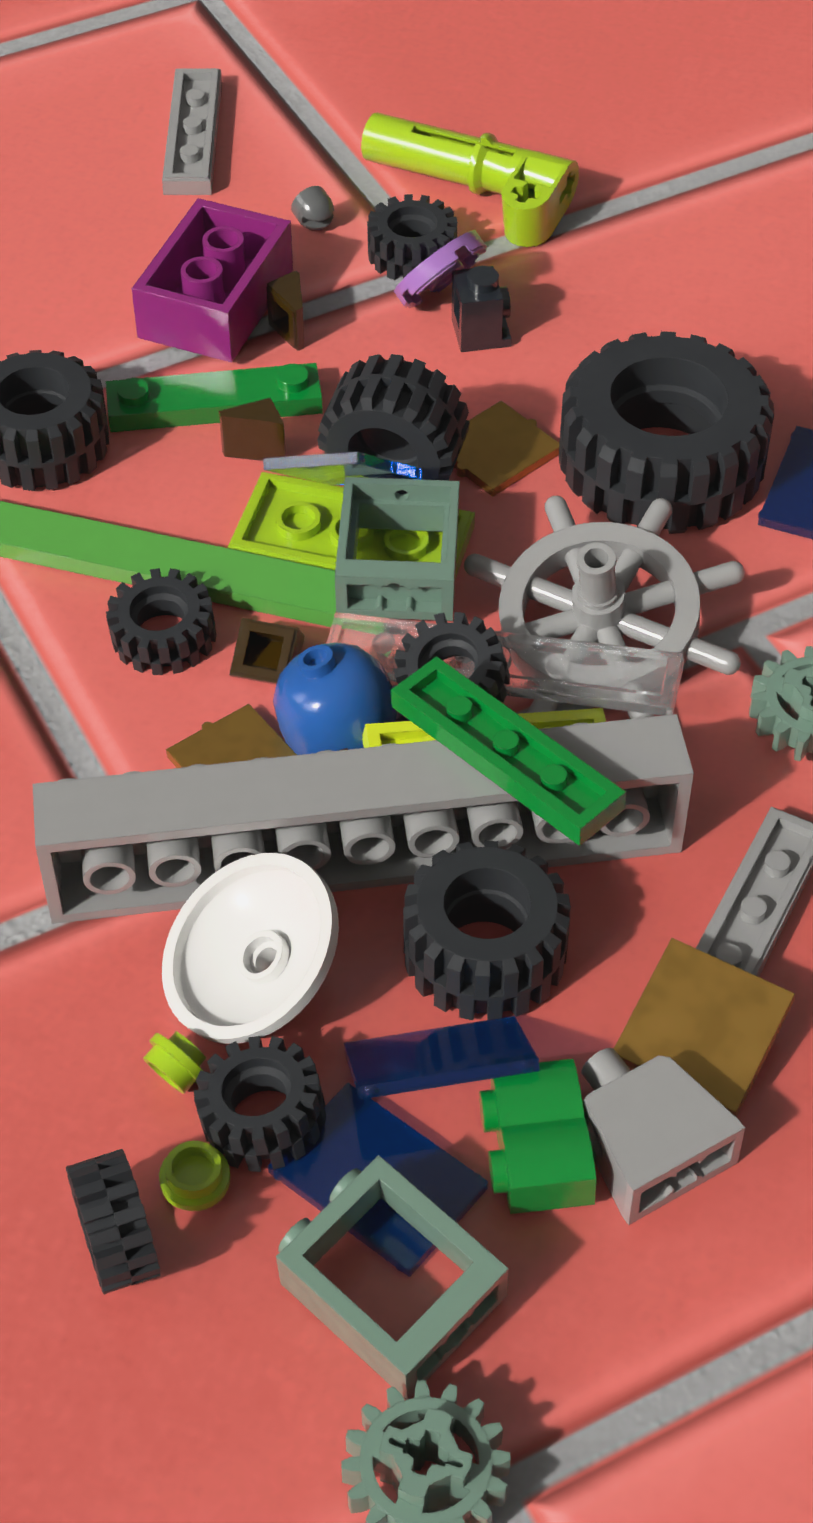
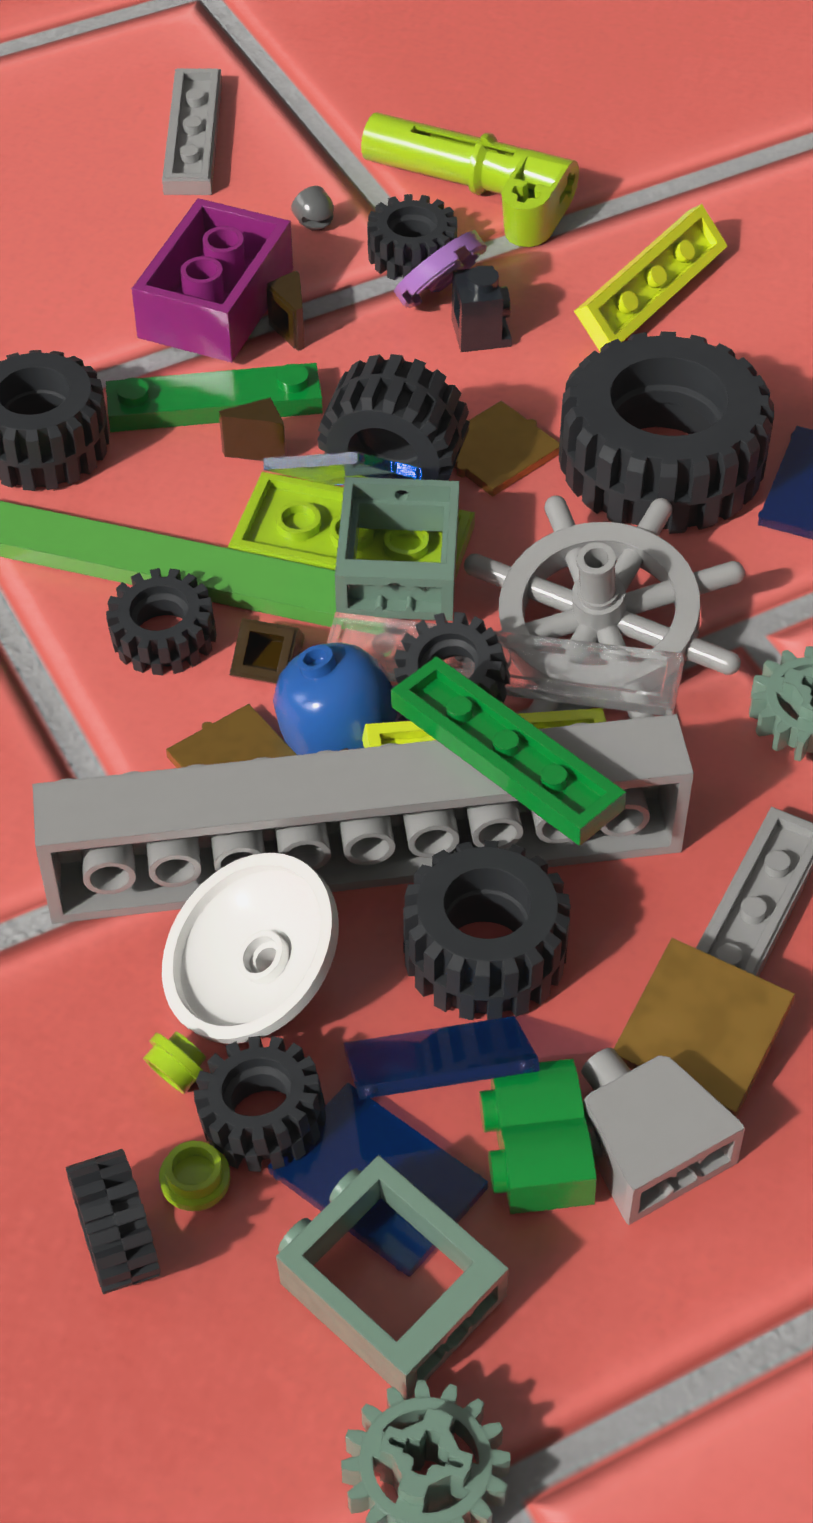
(651, 278): none -> neon yellow plate

